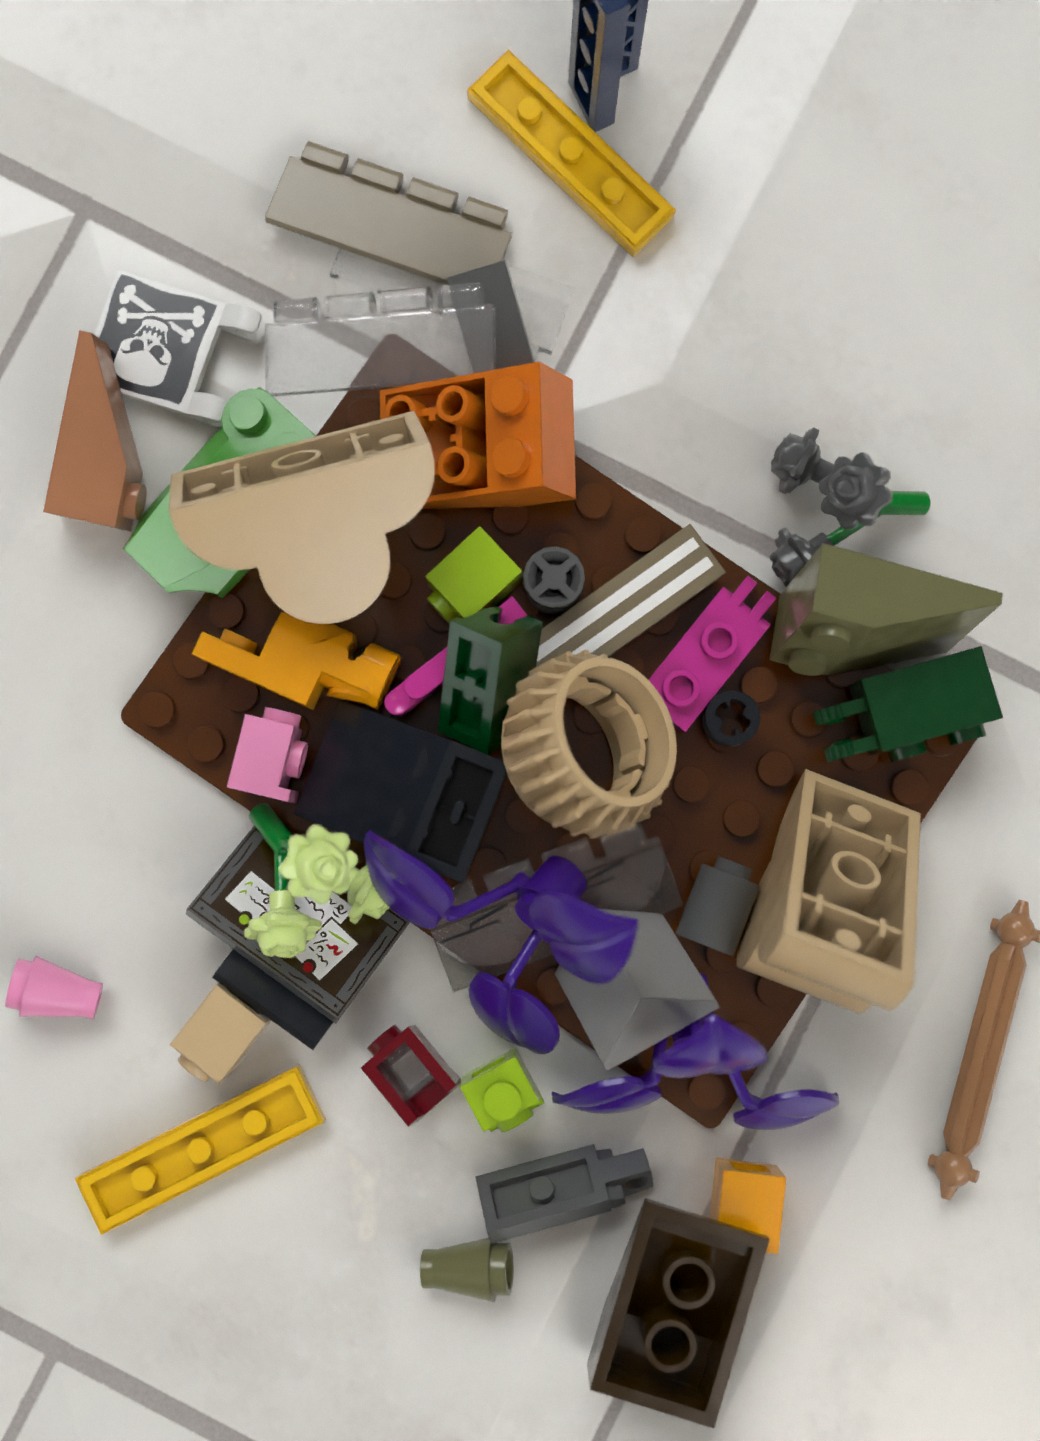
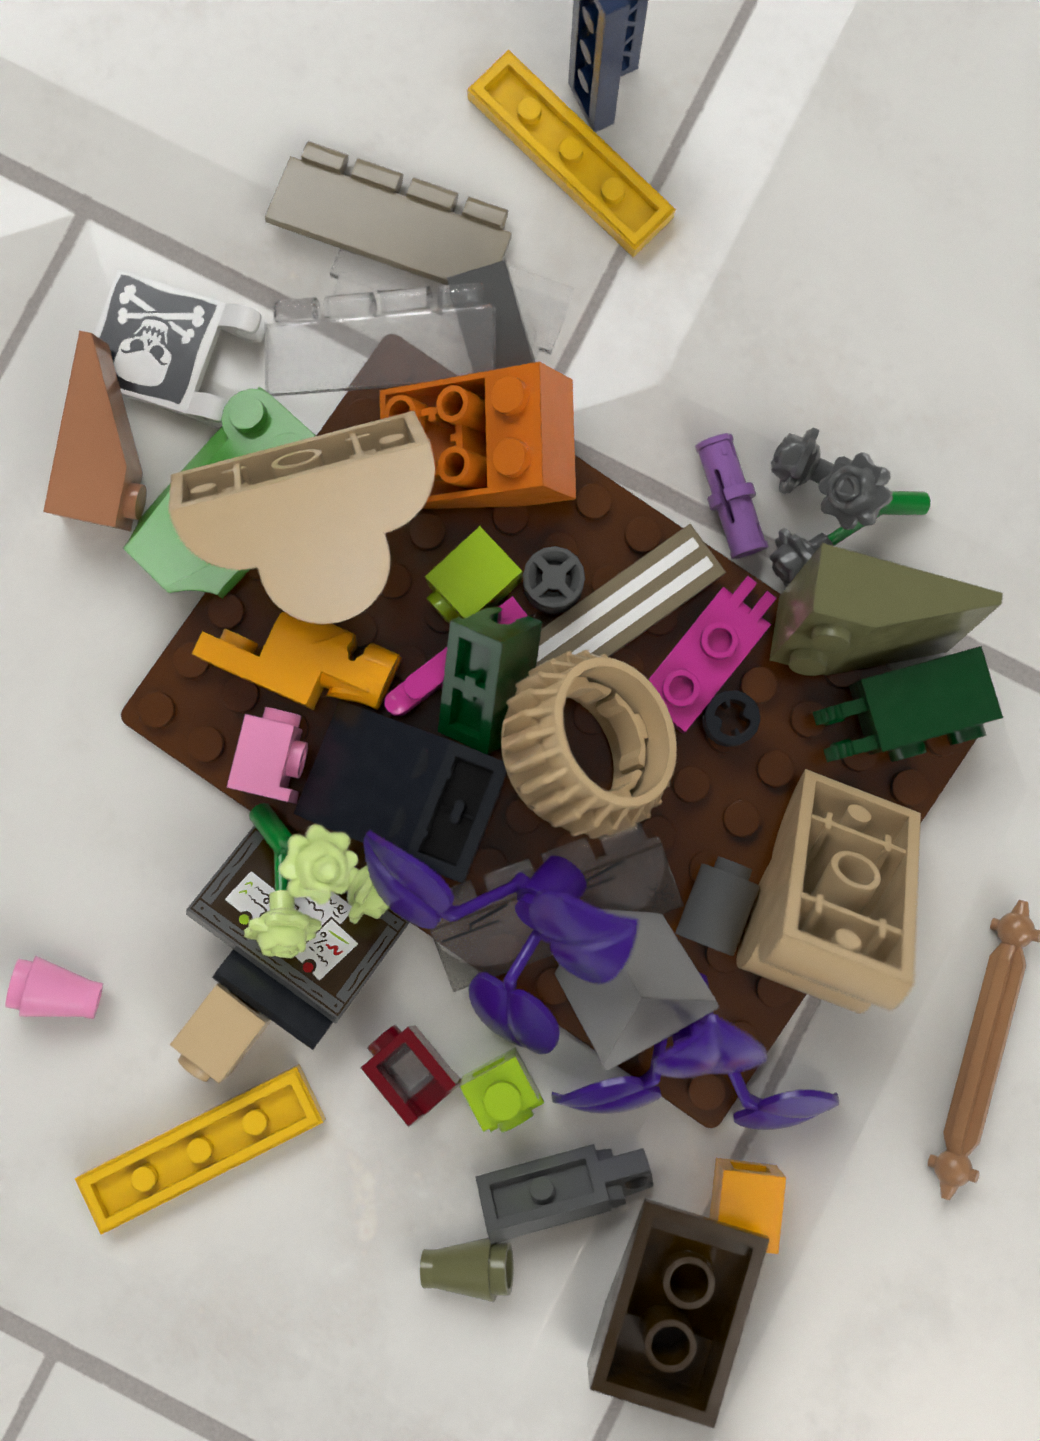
(731, 496): none -> medium lavender pin

